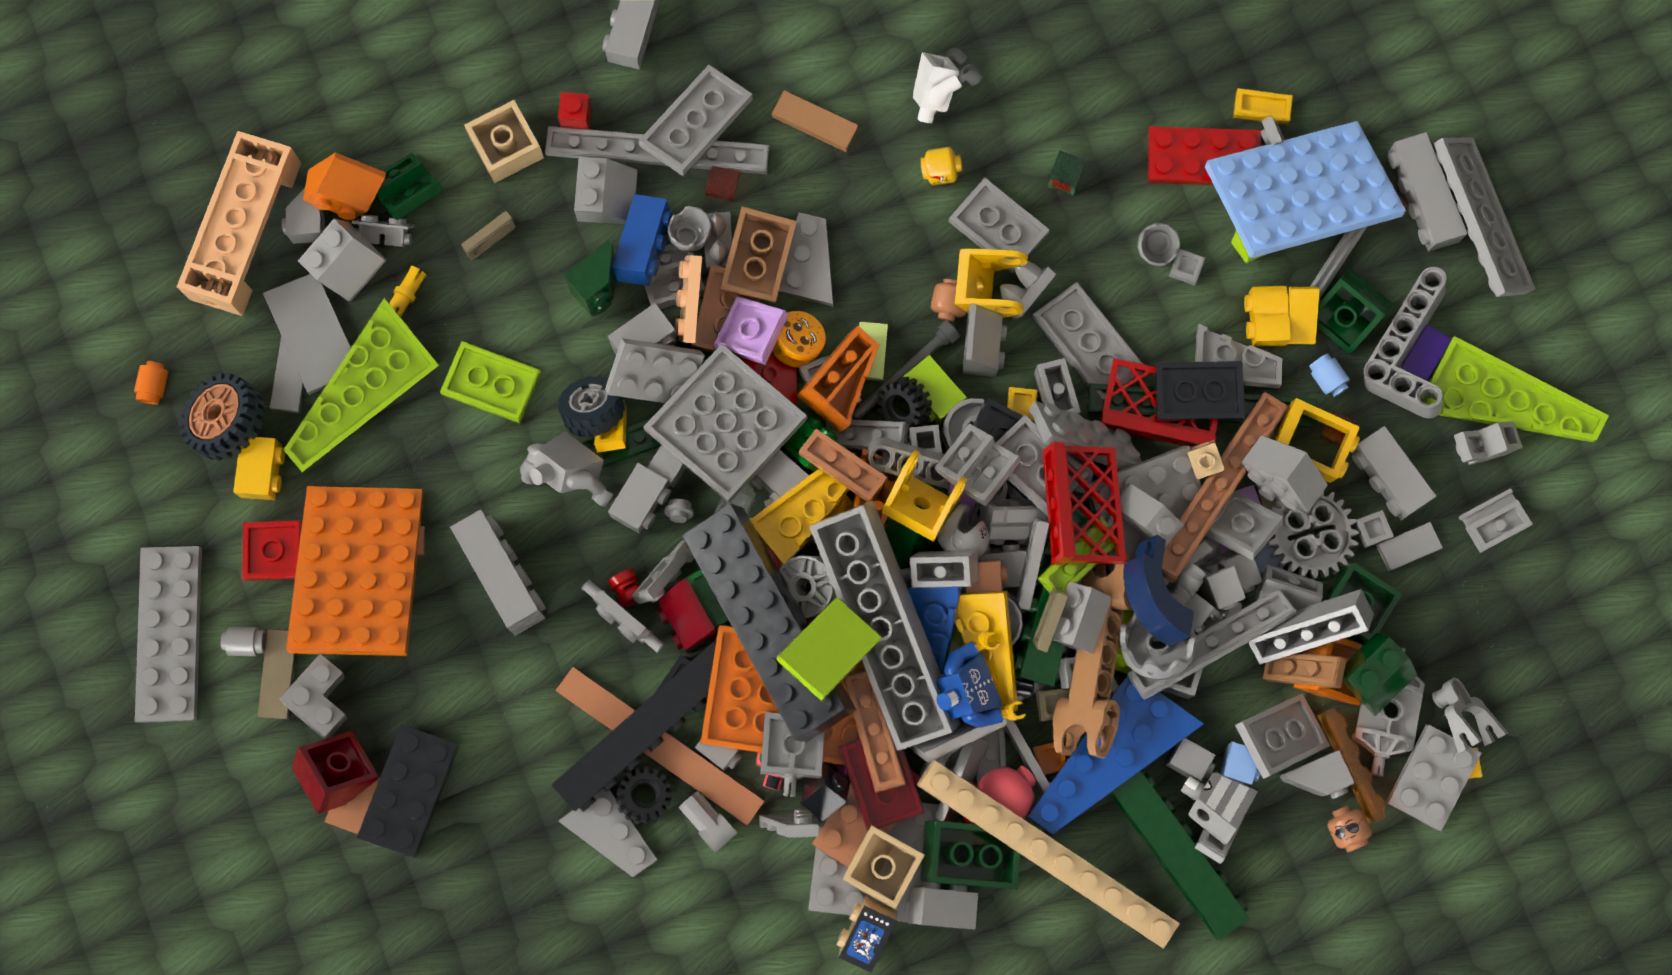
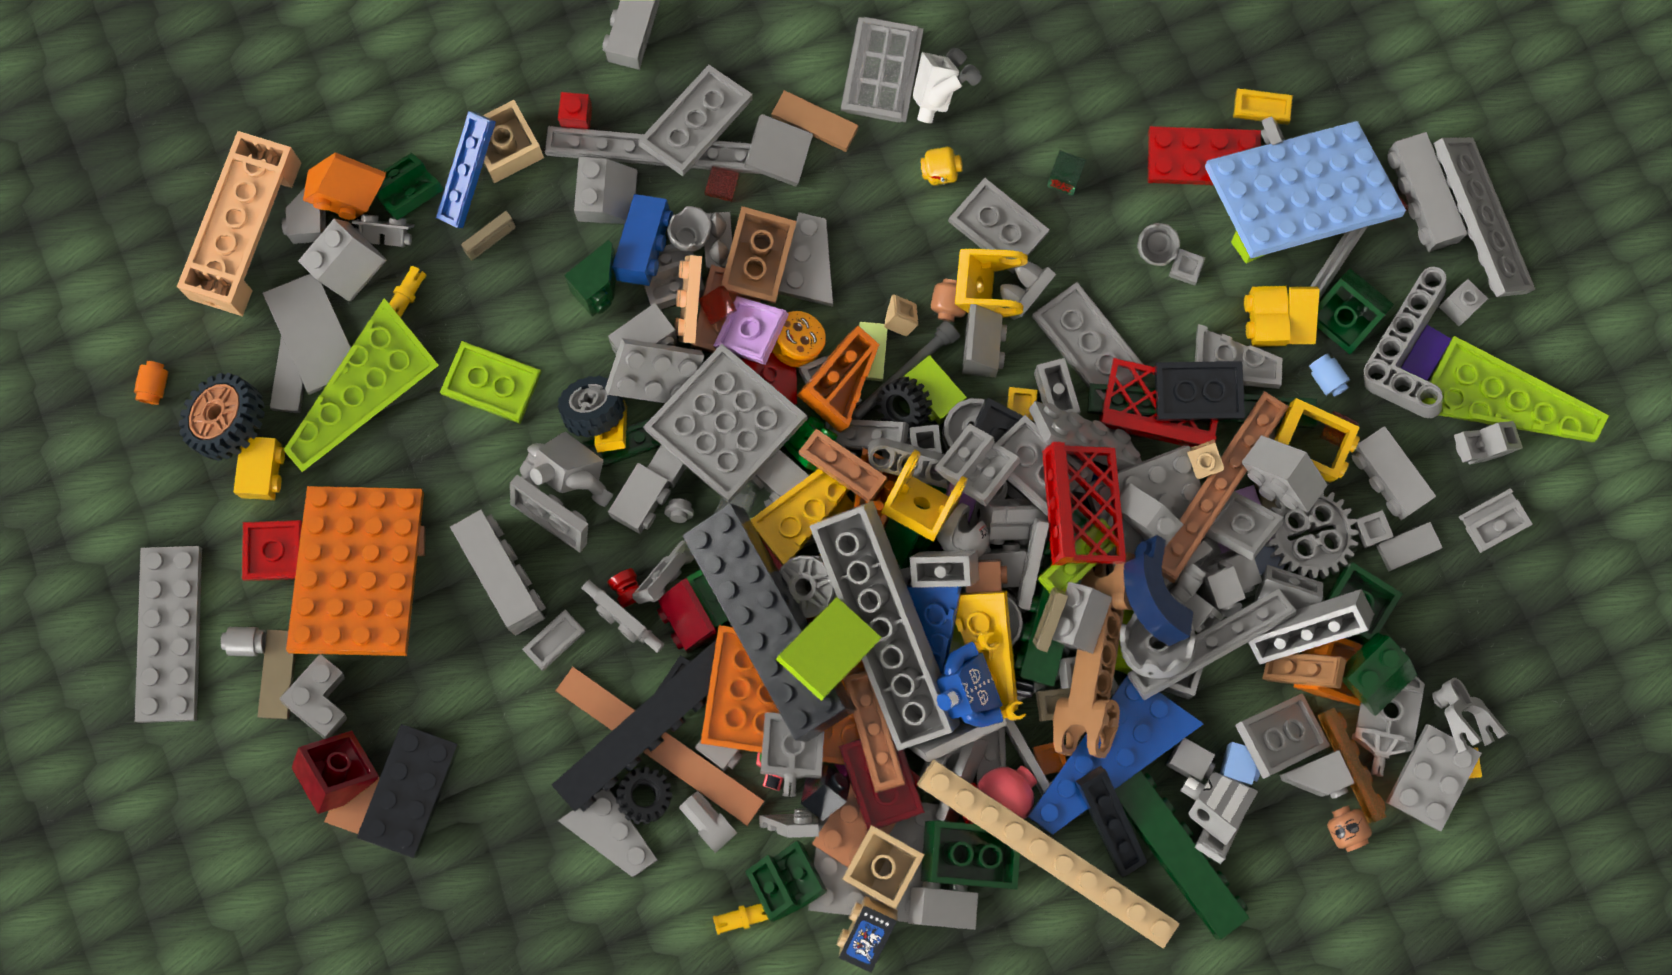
(465, 169): none -> tile
(549, 512): none -> light grey plate
(553, 640): none -> light grey tile
(717, 305): none -> clear red tile
(739, 918): none -> yellow pin
(778, 150): none -> light grey tile
(786, 881): none -> dark green slope
(882, 69): none -> clear piece
(901, 316): none -> tan slope
(1111, 821): none -> black plate
(1463, 302): none -> light grey brick

